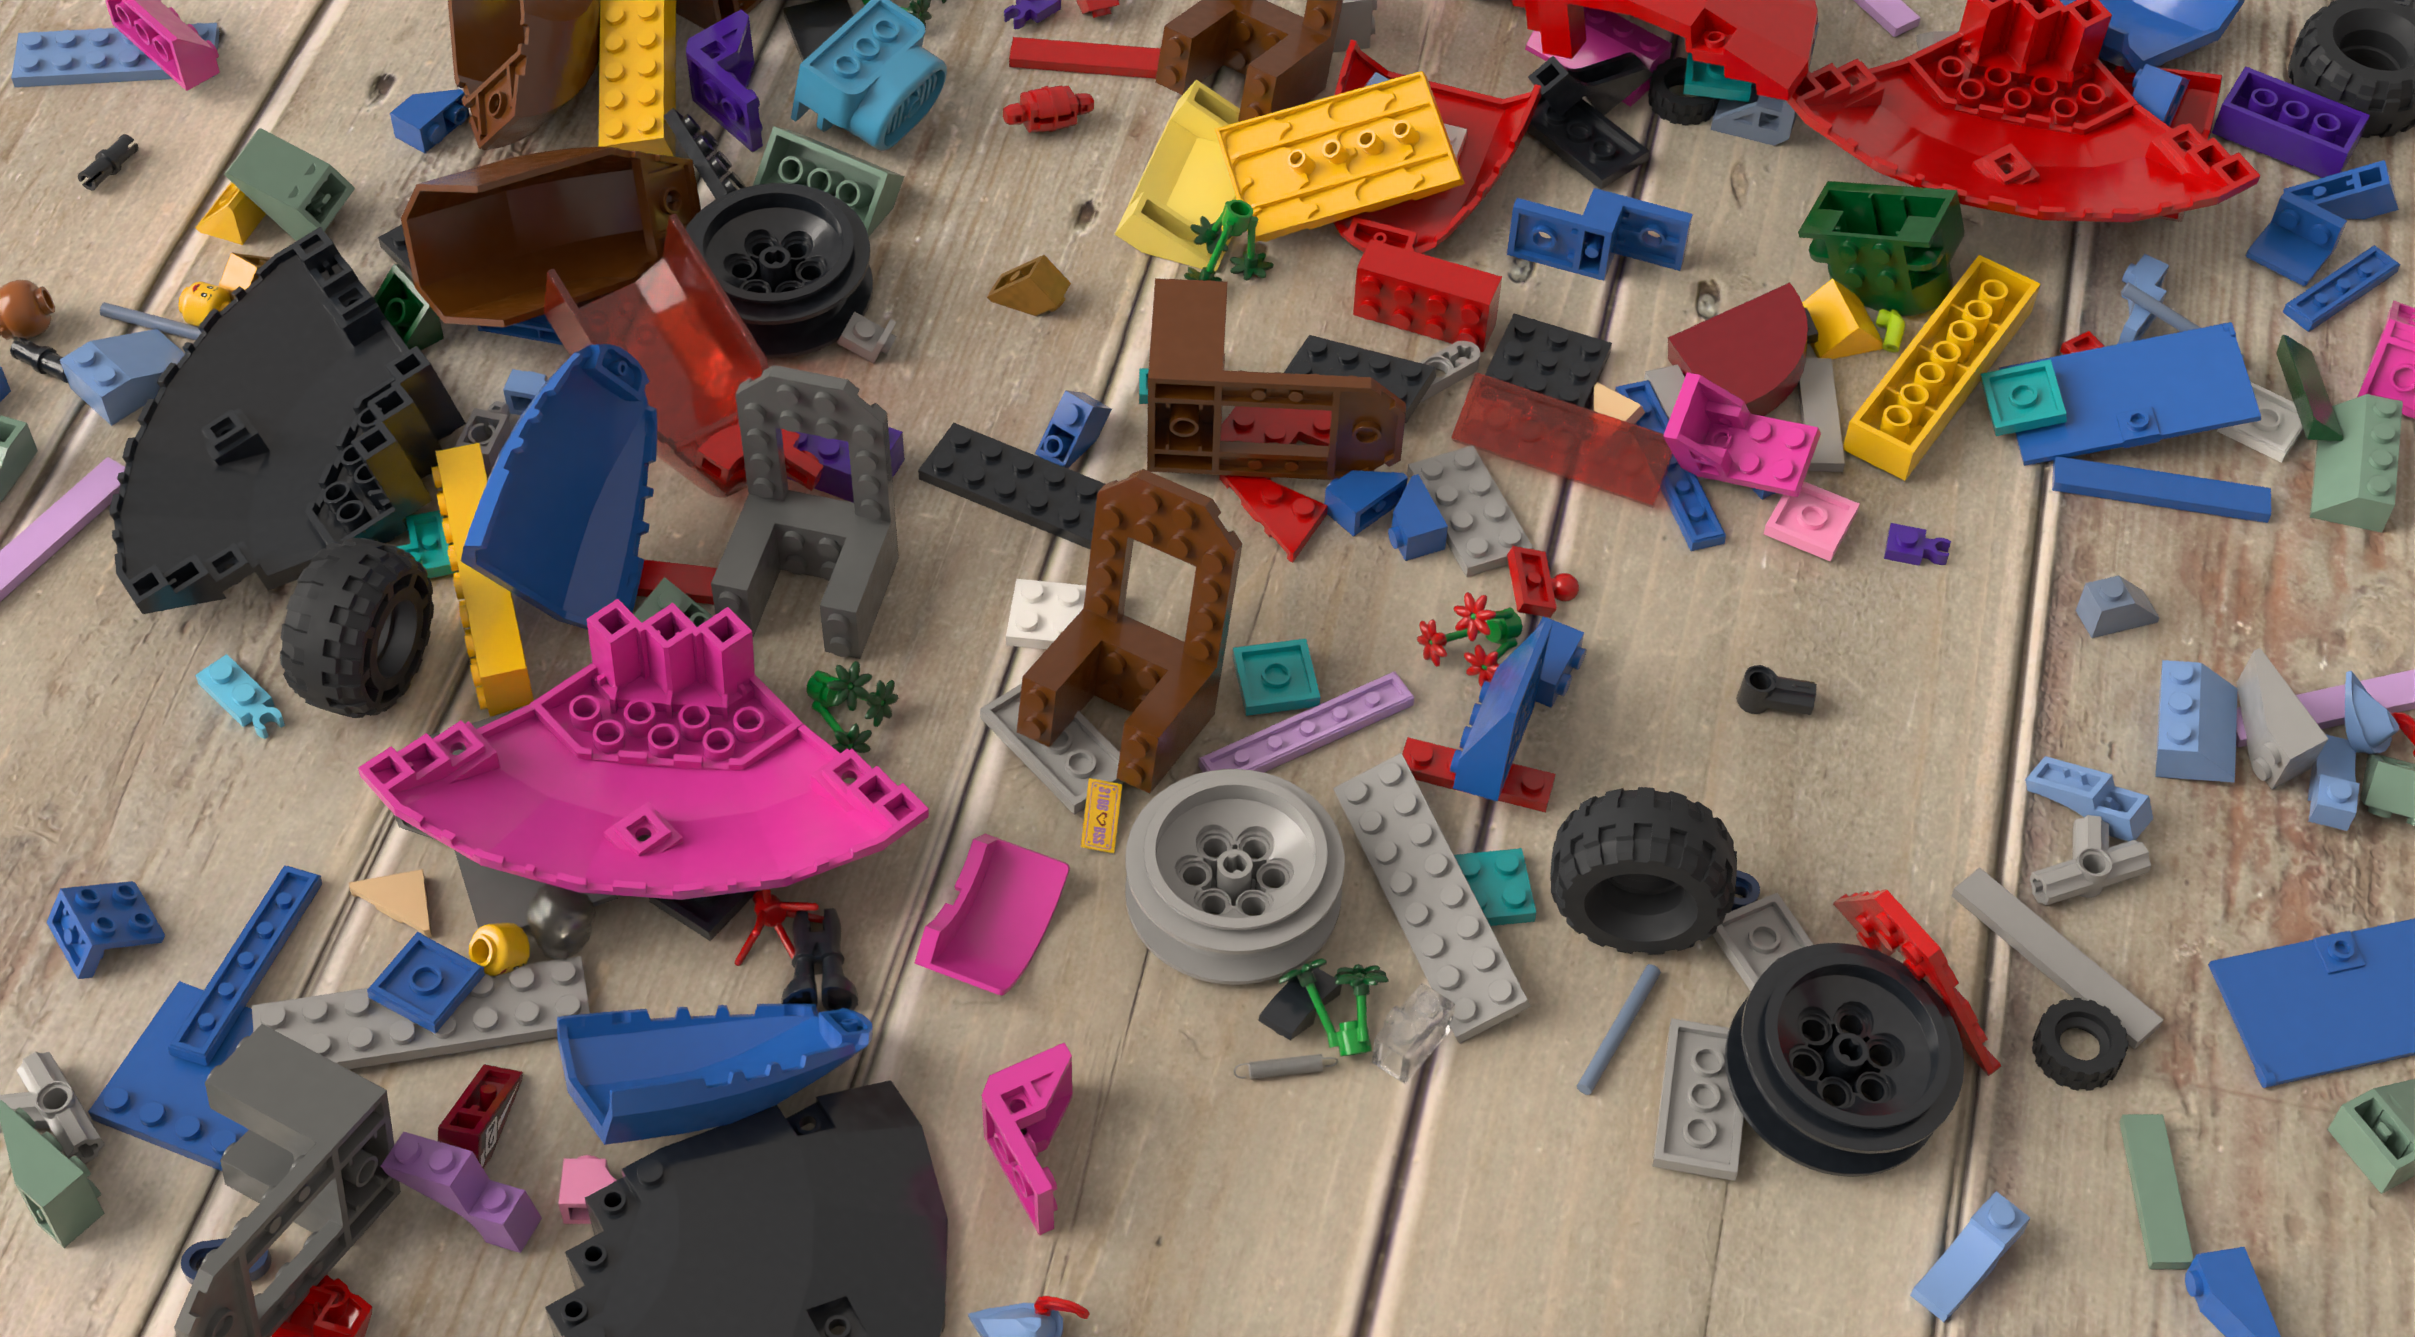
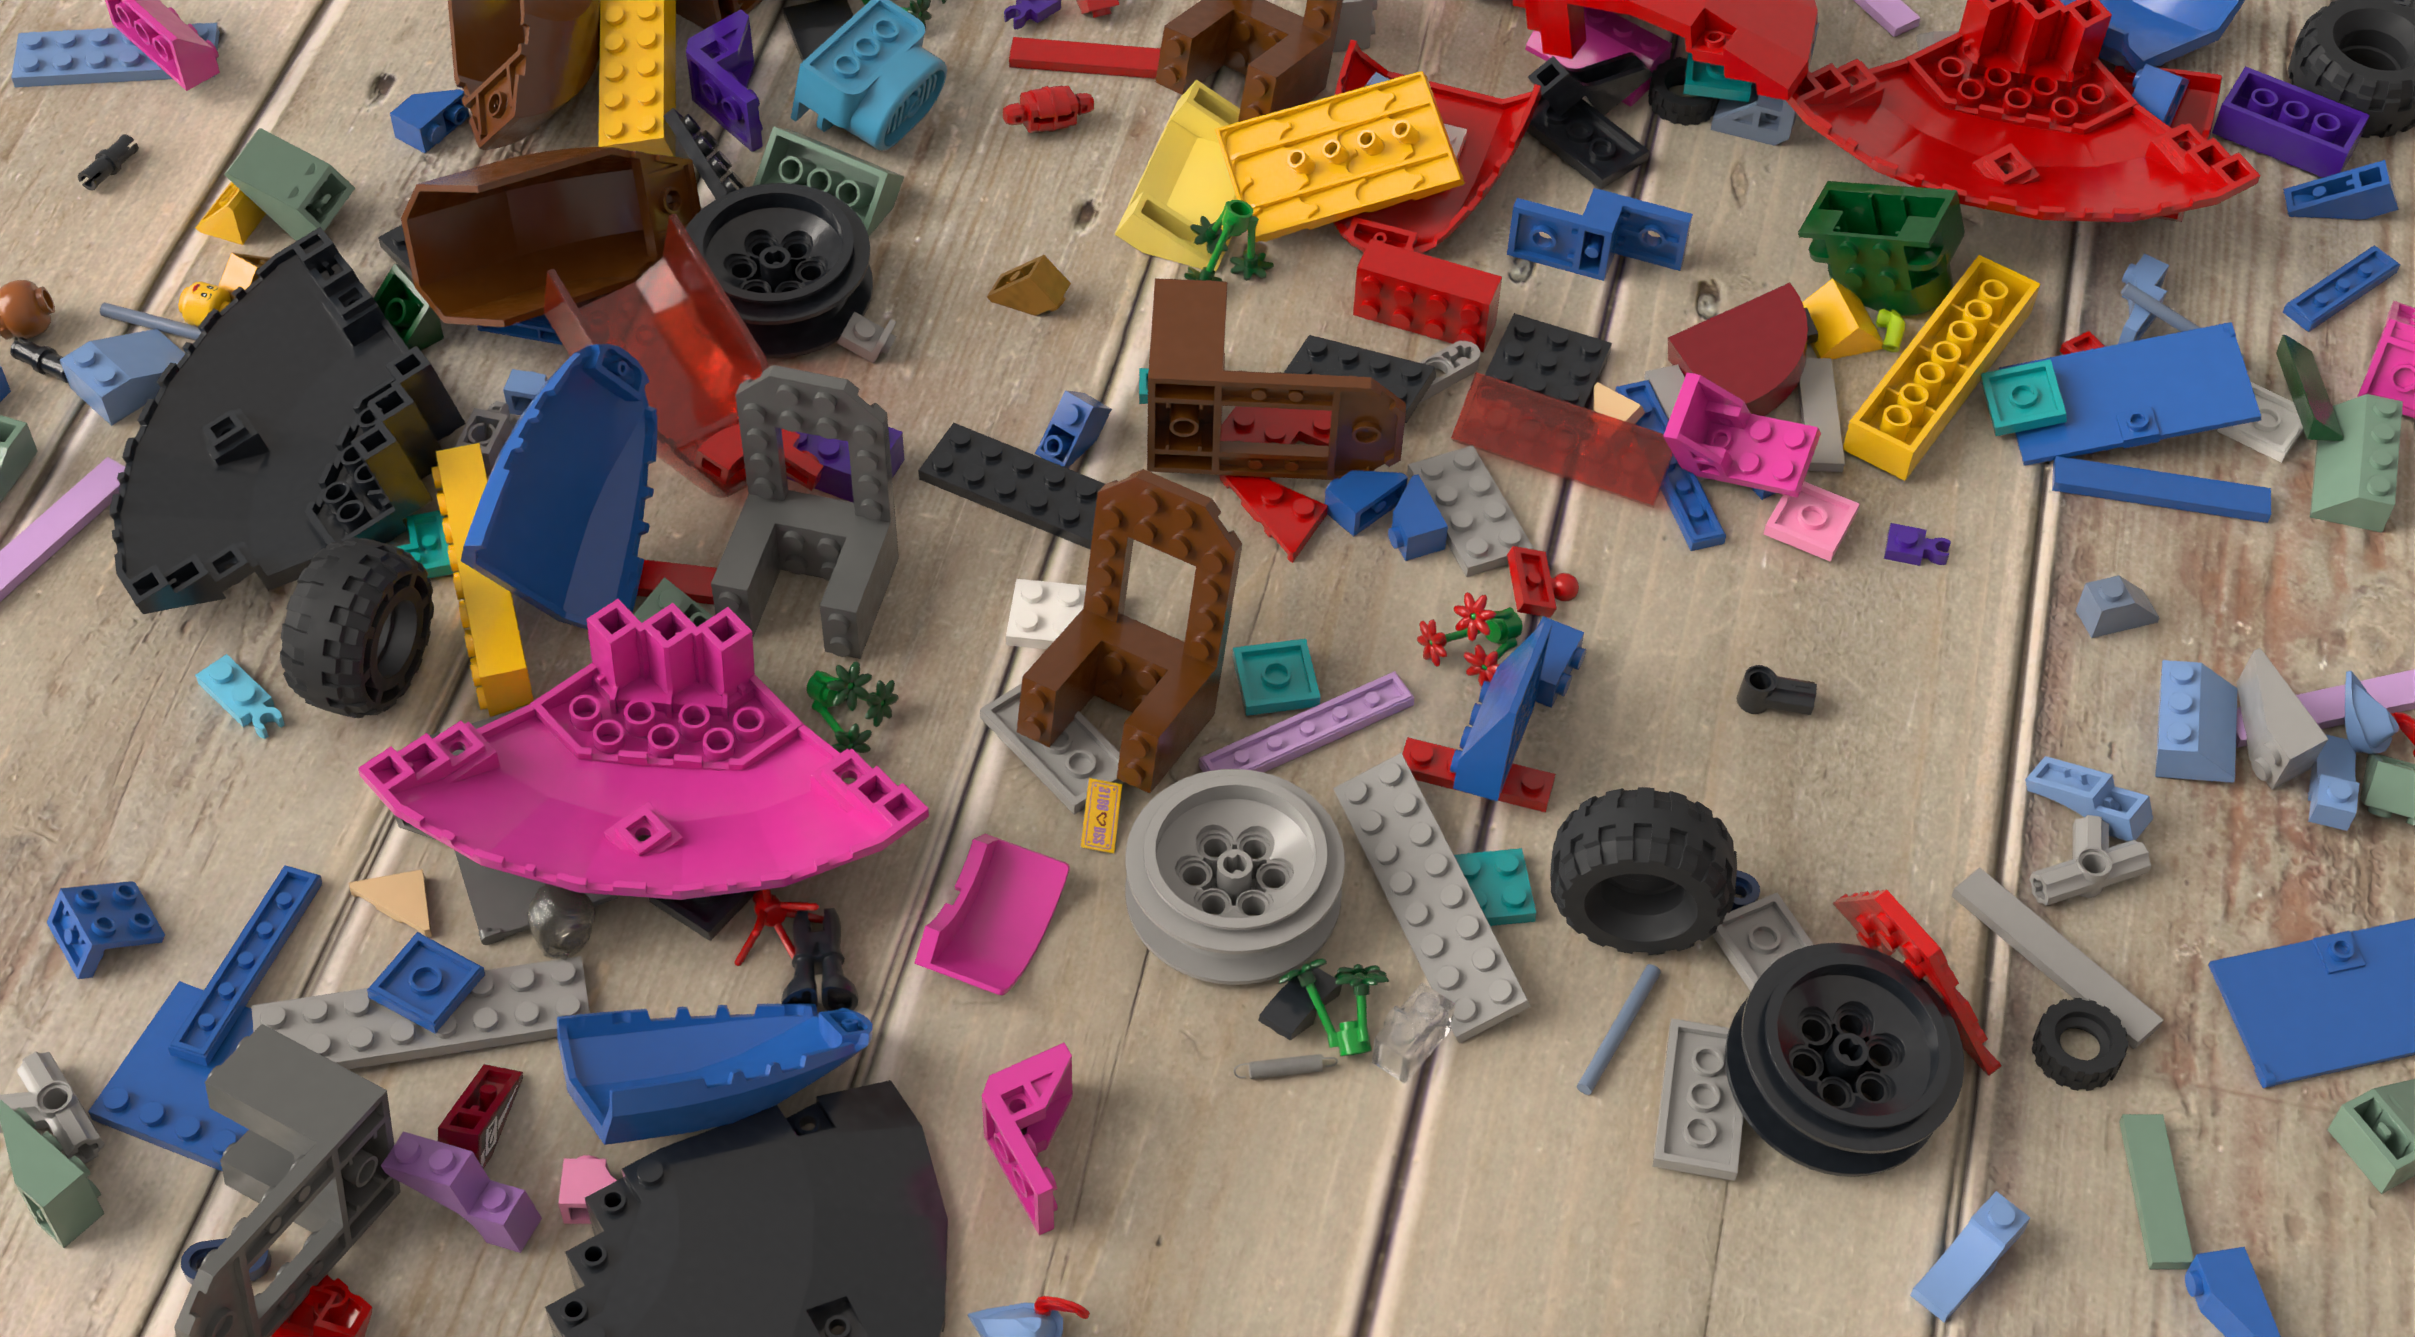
(499, 948): yellow head -> none
(2297, 239): blue bracket -> none

